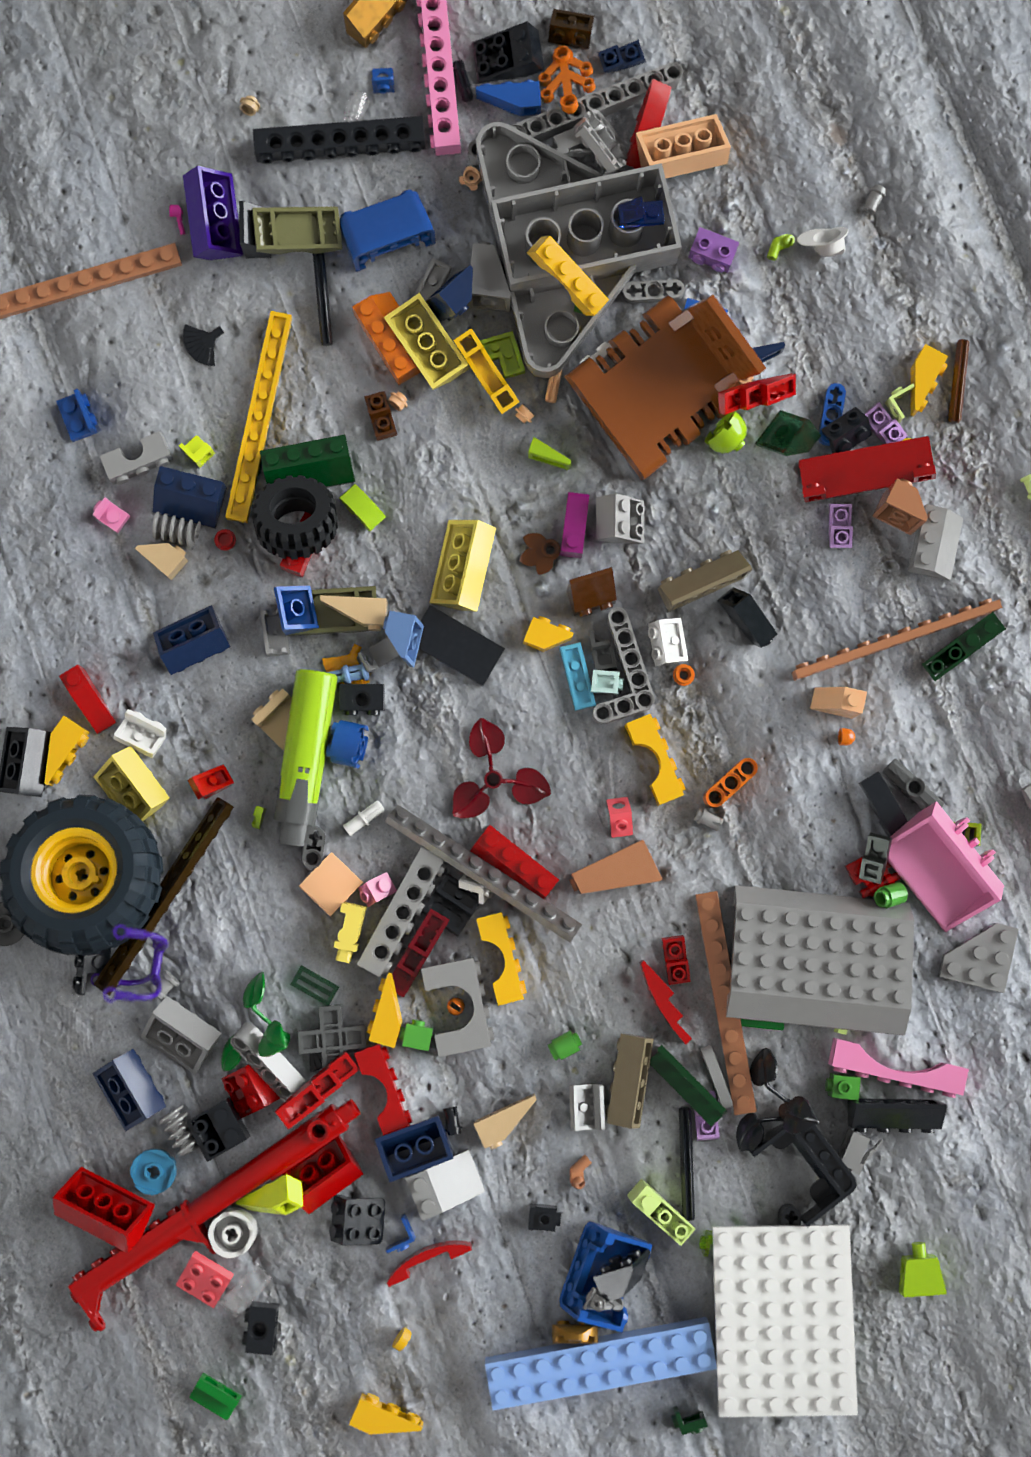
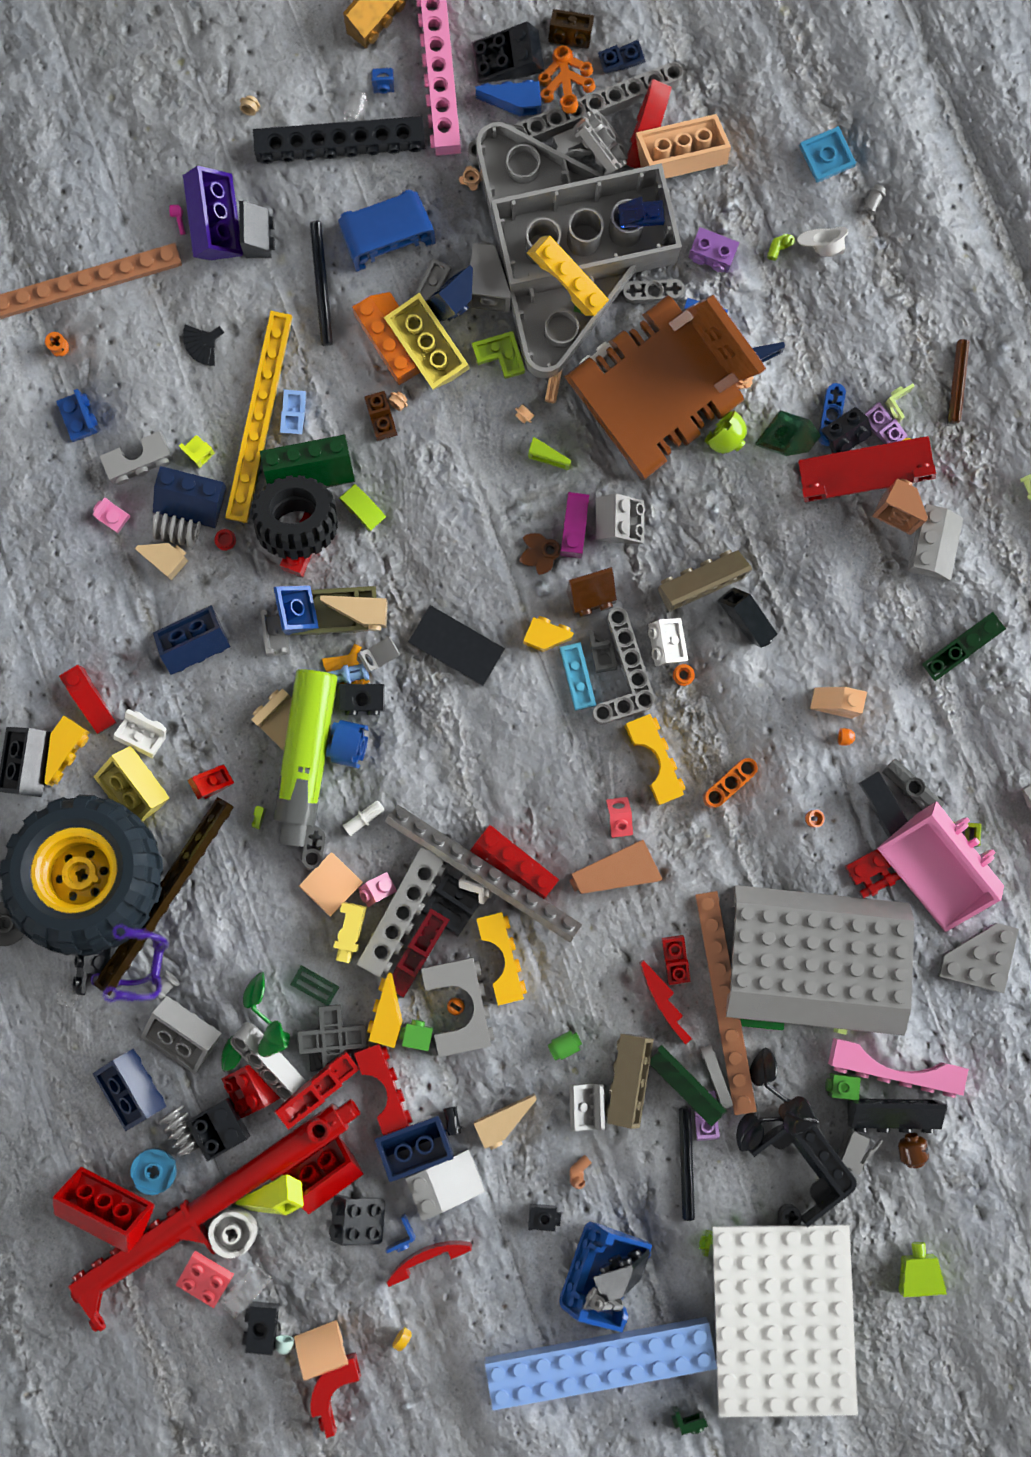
(57, 337): none -> orange bush
(215, 1396): green panel -> none
(284, 1344): none -> light aqua hinge
(293, 412): none -> light blue slope
(297, 229): olive slope -> none
(320, 1350): none -> light nougat slope
(324, 1389): none -> red arch
(381, 1418): yellow slope -> none
(405, 634): medium blue slope -> none
(462, 80): black axle -> none
(463, 565): light yellow slope -> none
(471, 800): dark red plant -> none
(486, 371): yellow arch -> none
(568, 1333): pearl gold slope -> none
(607, 682): light aqua bracket -> none
(660, 1212): yellowish green slope -> none
(708, 819): light grey pin -> none
(757, 393): red slope -> none
(815, 813): none -> orange hinge
(827, 154): none -> dark azure plate
(840, 526): lavender slope -> none
(875, 858): pearl dark grey slope -> none
(891, 895): bright green brick -> none
(904, 635): nougat plate -> none
(913, 1150): none -> reddish brown head
(923, 375): yellow slope -> none

